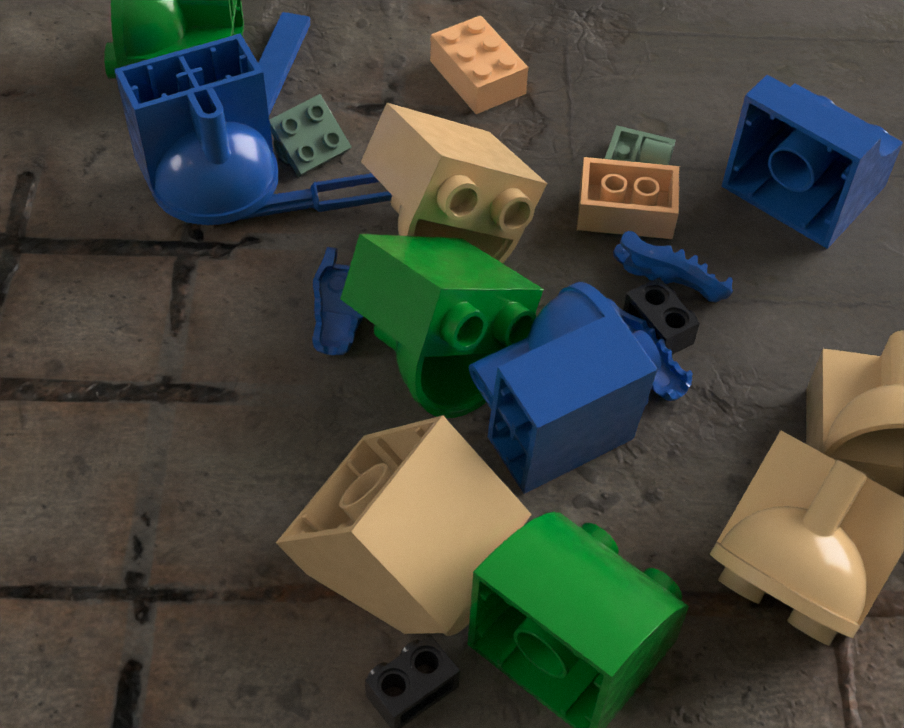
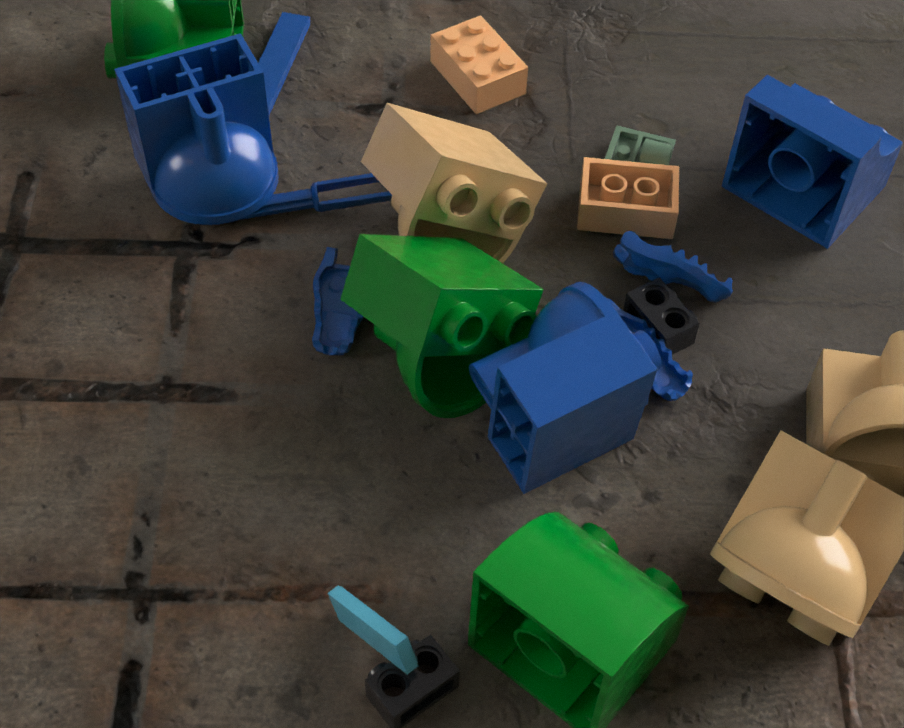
(308, 136): sand green plate -> none
(373, 629): none -> medium azure tile
(406, 526): tan slope -> none

